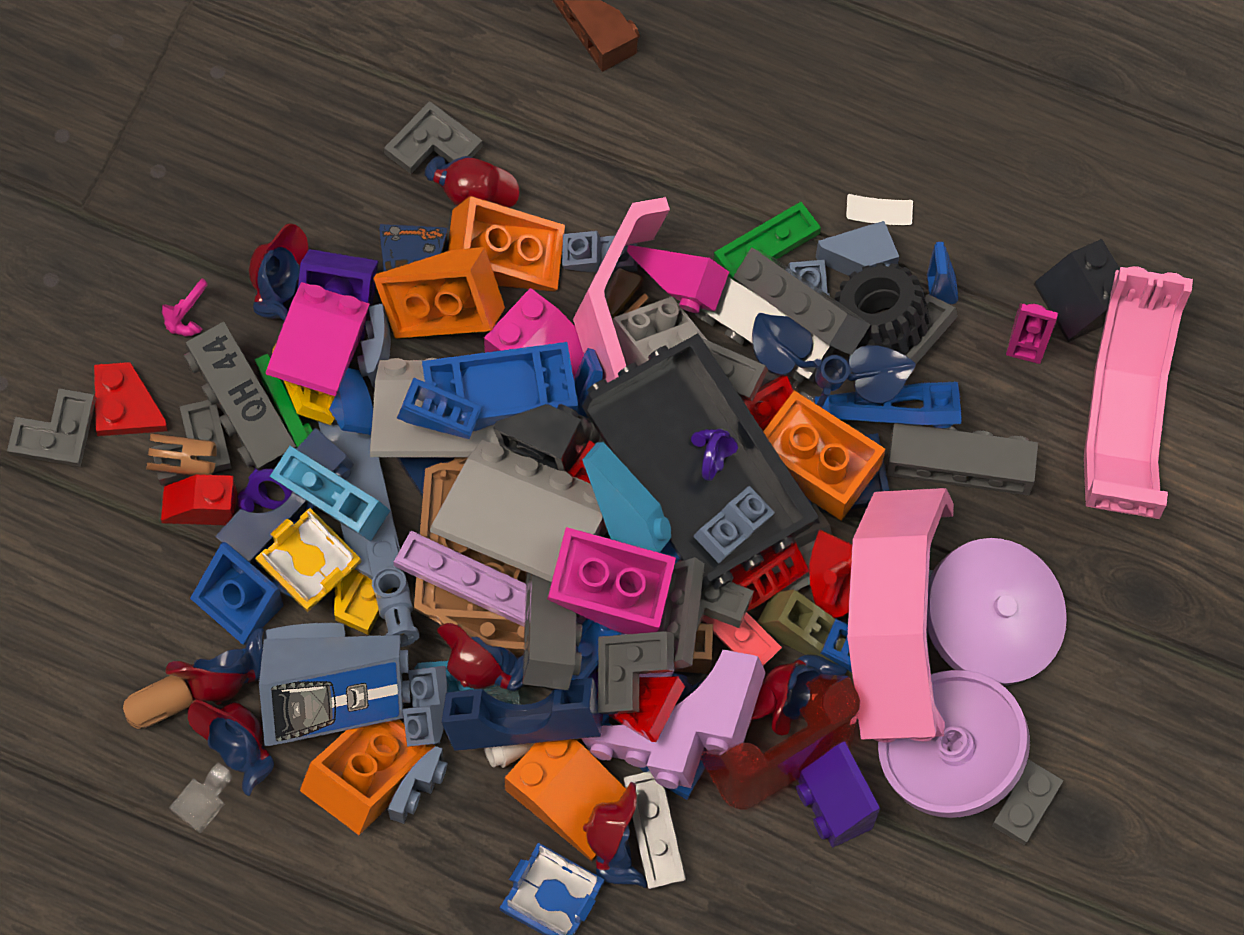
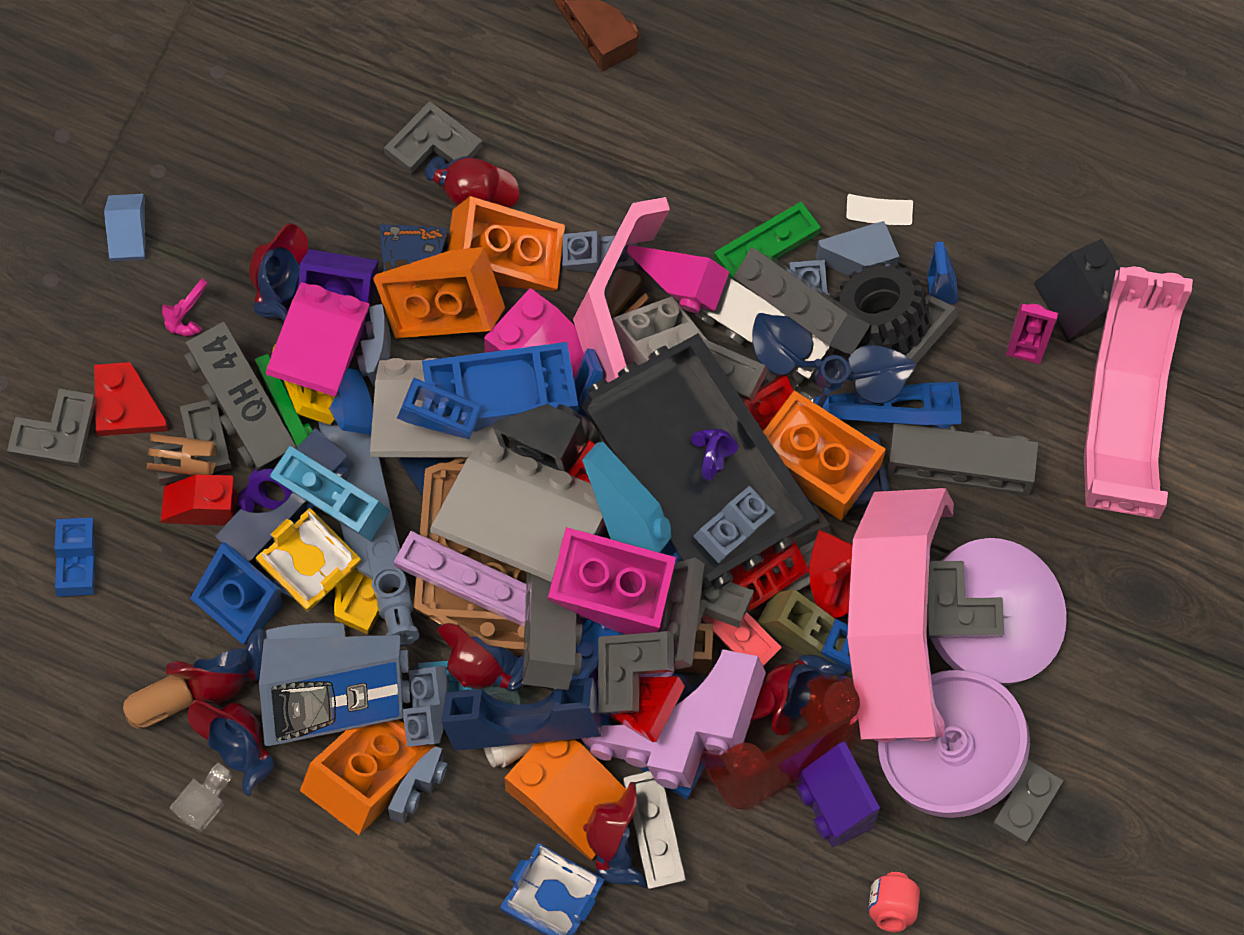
(75, 557): none -> blue slope
(125, 227): none -> medium blue slope
(894, 902): none -> coral head
(953, 614): none -> dark grey plate

